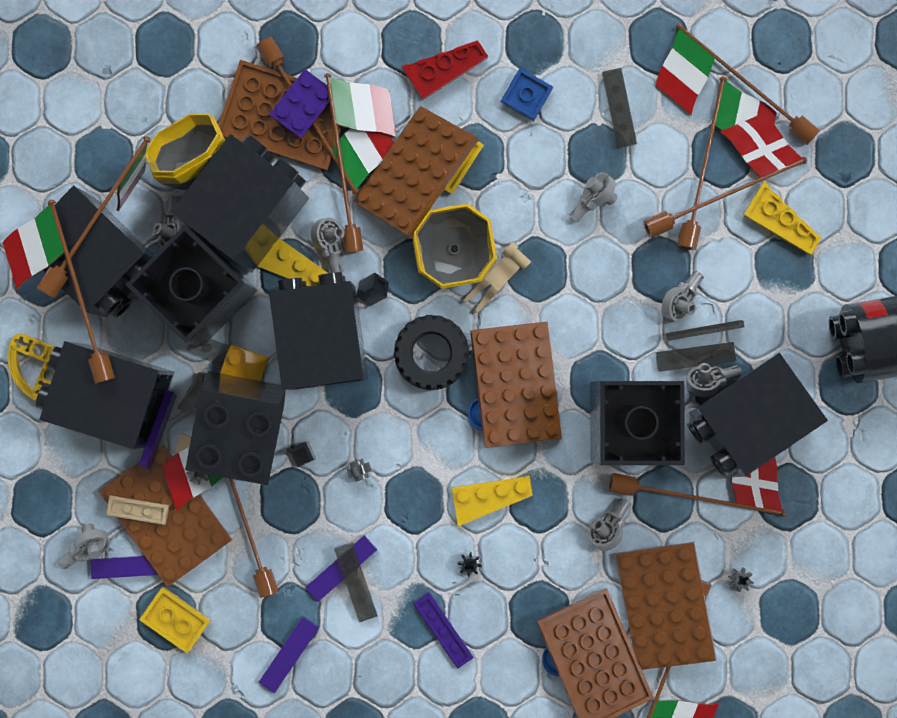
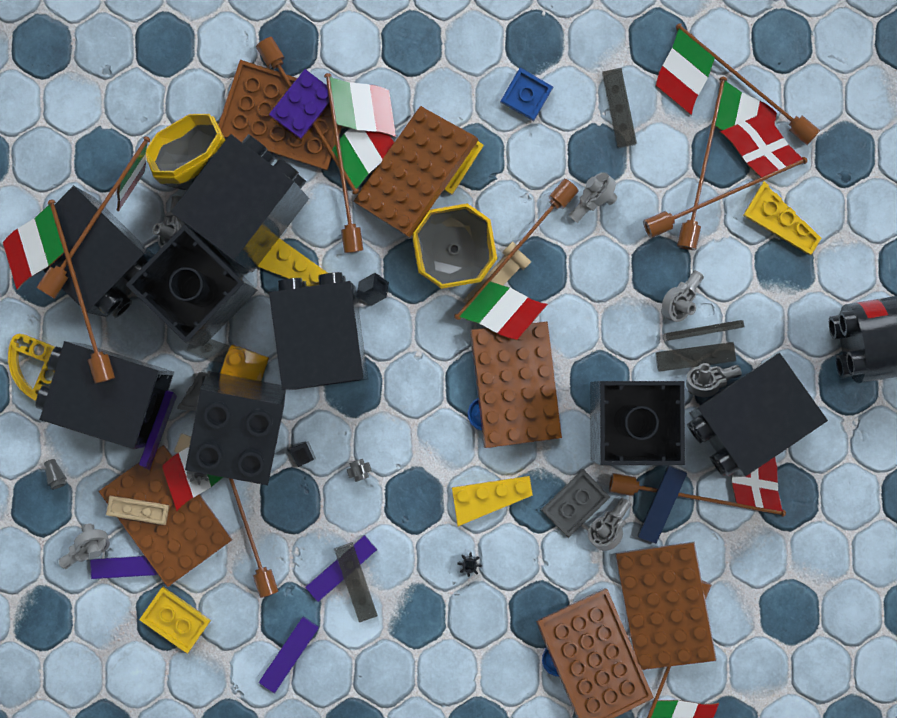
(54, 475): none -> dark grey cone
(328, 241): light grey pin -> none
(412, 333): black tyre -> none
(443, 68): red wing -> none
(443, 630): dark purple tile -> none
(501, 306): none -> flag
(575, 503): none -> dark grey tile
(662, 504): none -> dark blue tile
(746, 580): dark grey gear -> none

